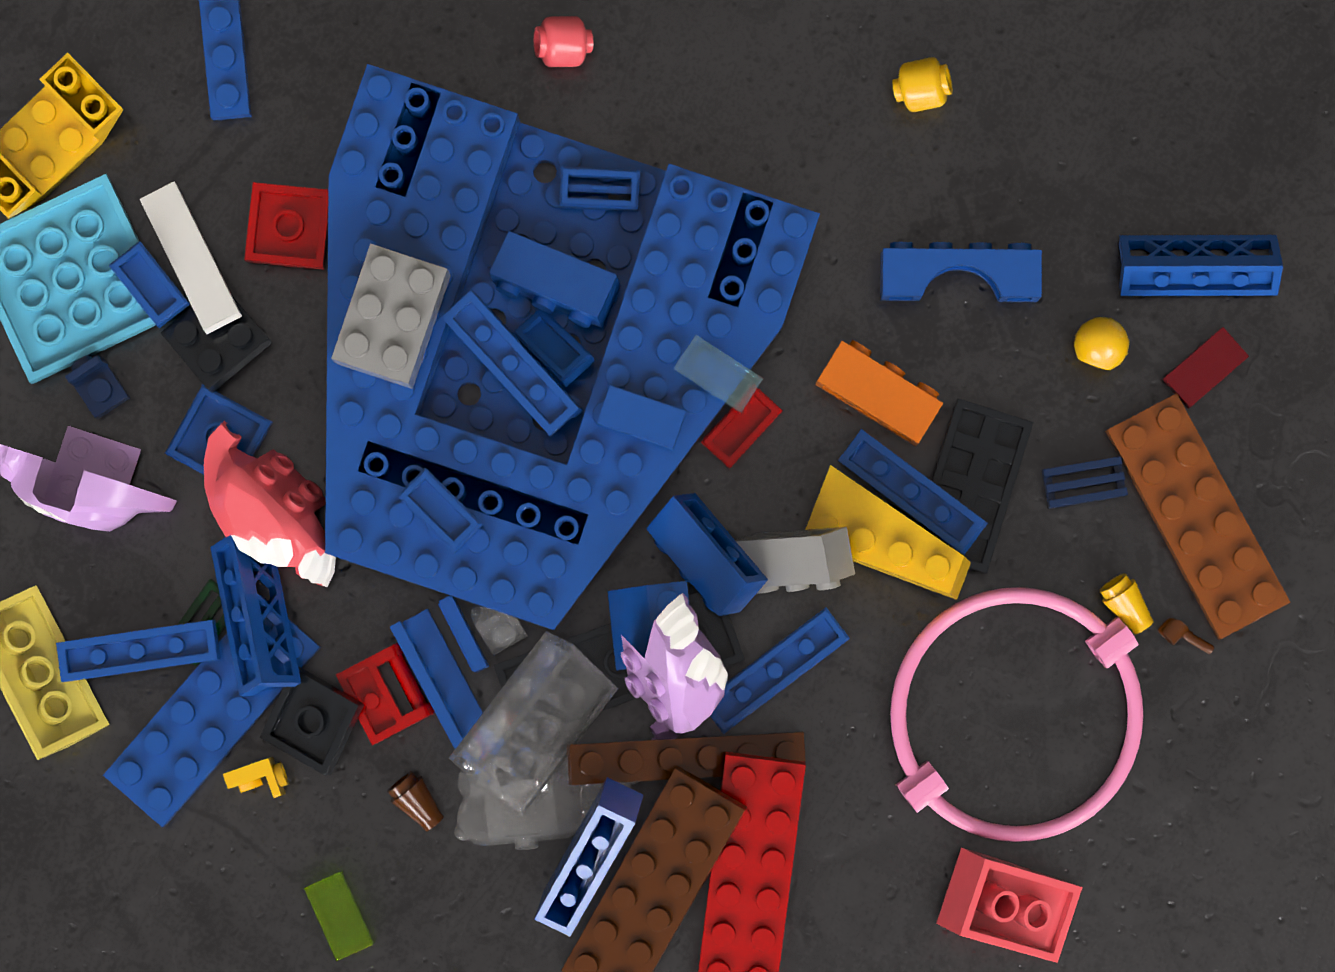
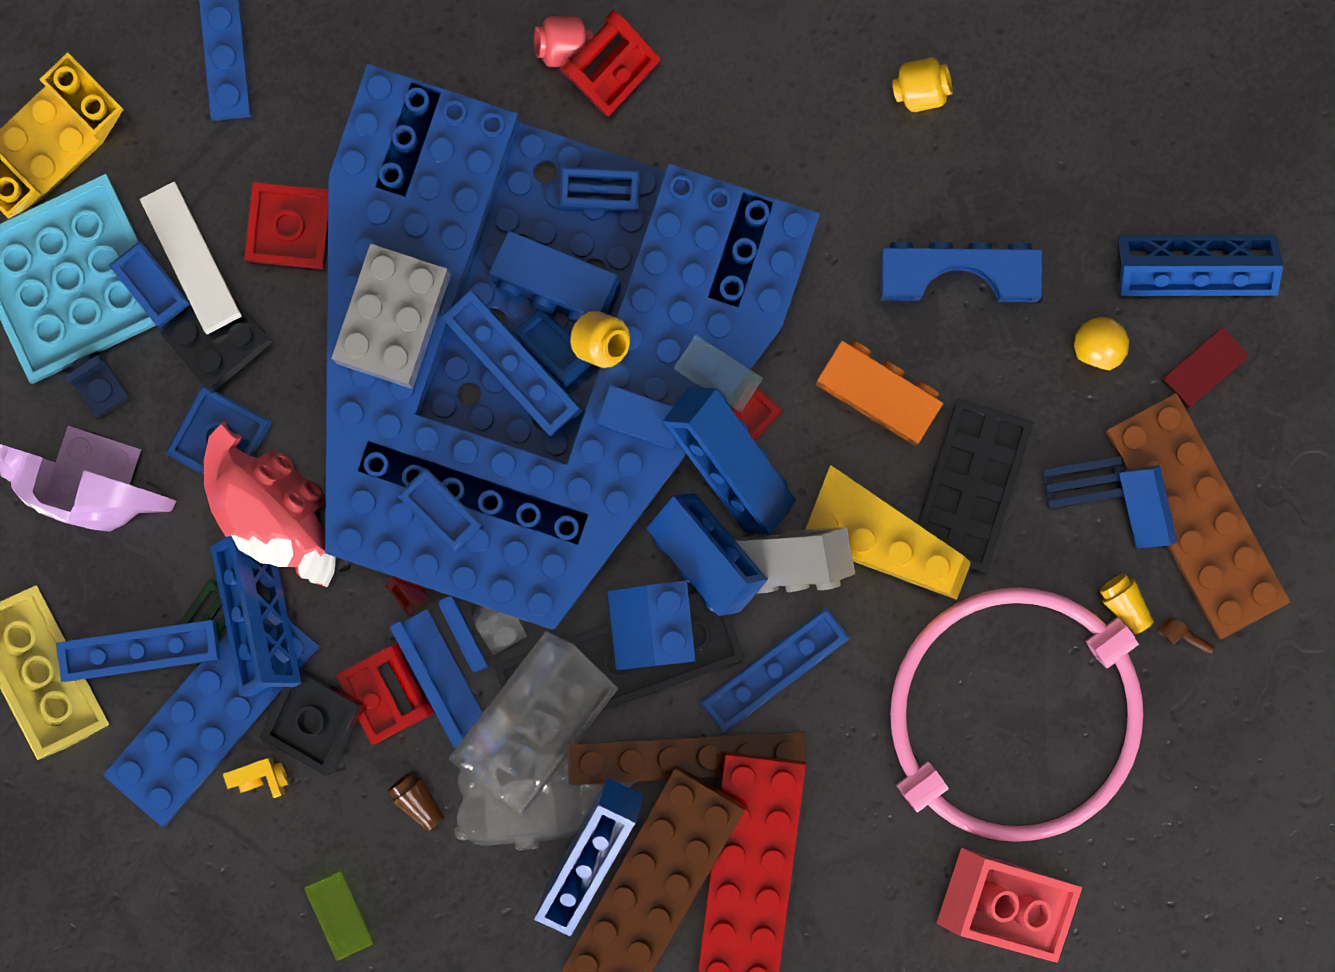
(407, 594): none -> clear red tile
(600, 339): none -> yellow head
(618, 71): none -> red plate
(680, 672): lavender animal -> none
(730, 459): none -> blue brick
(912, 492): blue plate -> none
(1148, 507): none -> blue tile

